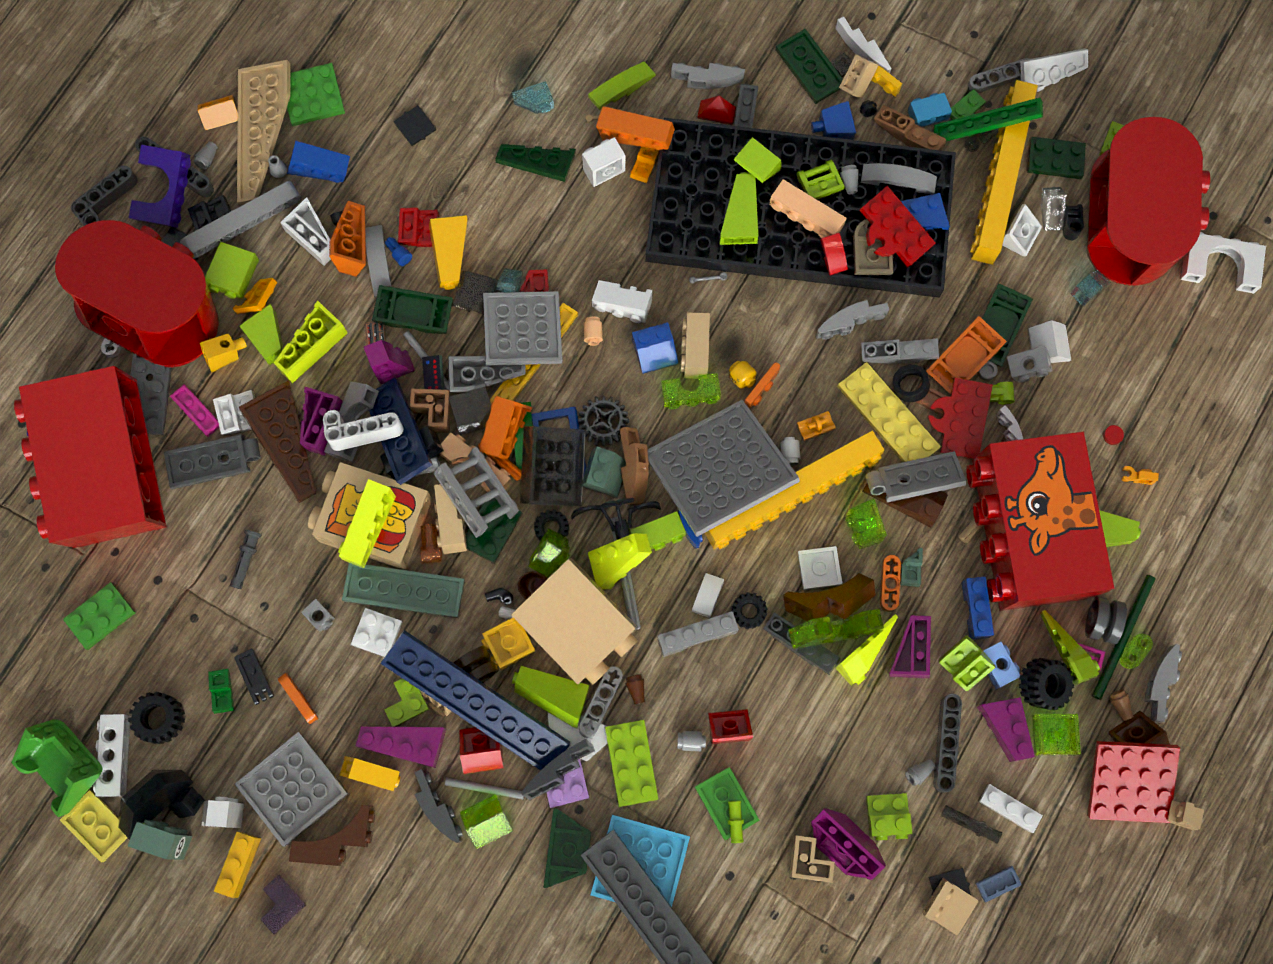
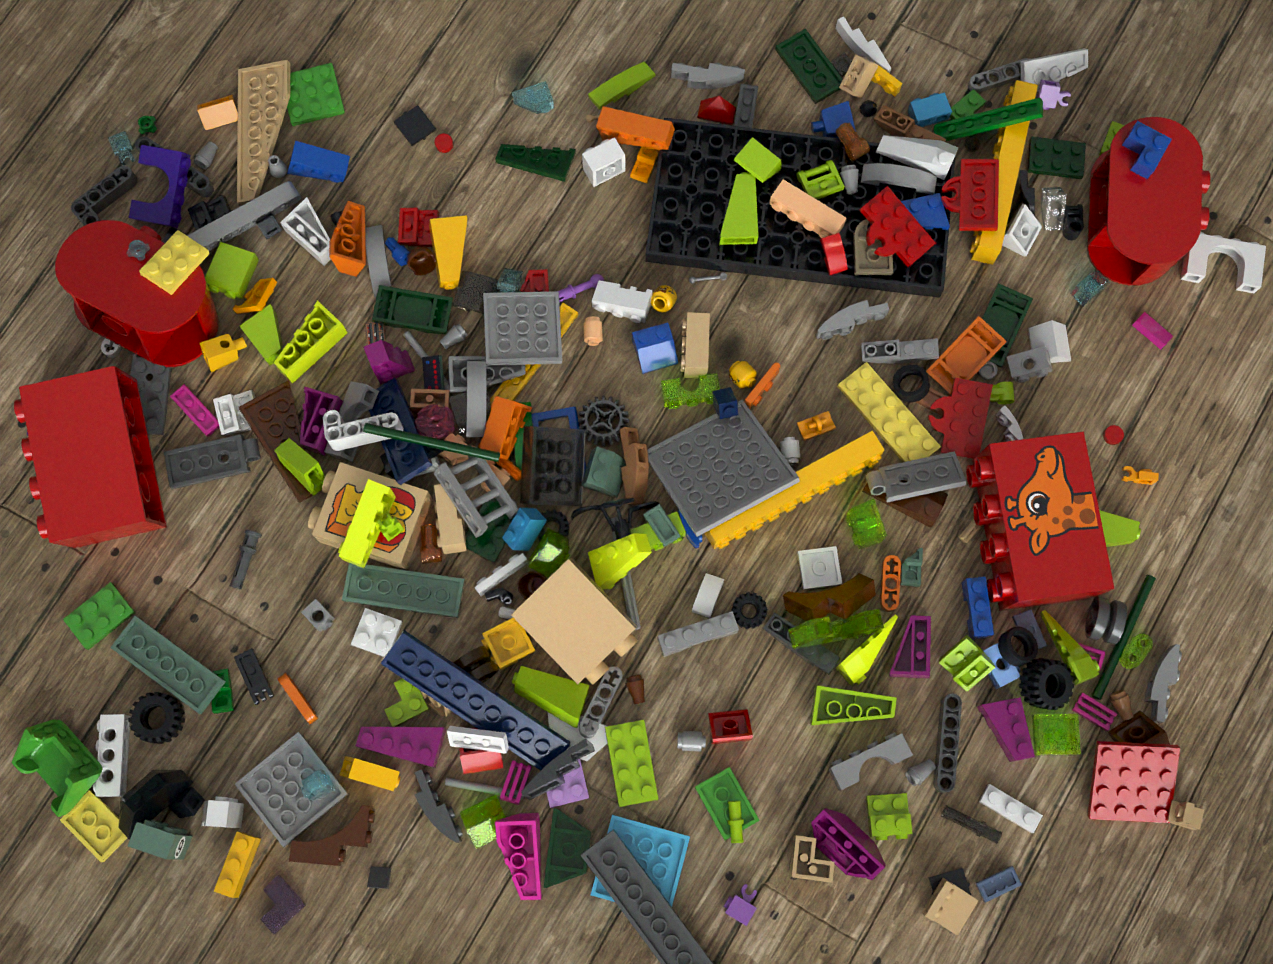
(121, 146): none -> clear light blue plate
(135, 245): none -> clear light blue plate
(143, 121): none -> green plate
(168, 664): none -> sand green plate
(174, 262): none -> light yellow plate
(269, 226): none -> black plate
(301, 465): none -> lime slope
(317, 785): none -> clear light blue slope
(379, 877): none -> dark grey slope
(390, 527): none -> lime plate
(421, 261): none -> reddish brown hair
(431, 442): none -> dark green piece
(433, 412): none -> clear pink plate
(443, 143): none -> red tile
(454, 336): none -> light grey cone
(476, 399): none -> light grey slope
(477, 739): none -> white plate
(500, 574): none -> white plate
(521, 766): none -> dark pink tile
(521, 847): none -> dark pink wedge
(524, 529): none -> dark azure brick
(570, 291): none -> medium lavender pin
(661, 525): none -> sand green tile
(663, 298): none -> yellow head
(725, 403): none -> dark blue brick
(739, 907): none -> medium lavender brick
(843, 705): none -> lime wedge
(854, 145): none -> clear orange piece
(892, 750): none -> light grey arch
(922, 154): none -> white wedge
(975, 195): none -> red plate
(1027, 194): none -> black slope
(1028, 621): none -> sand blue plate
(1028, 641): none -> black tyre
(1050, 92): none -> brick
(1109, 720): none -> dark pink tile
(1149, 145): none -> blue brick
(1152, 330): none -> dark pink slope

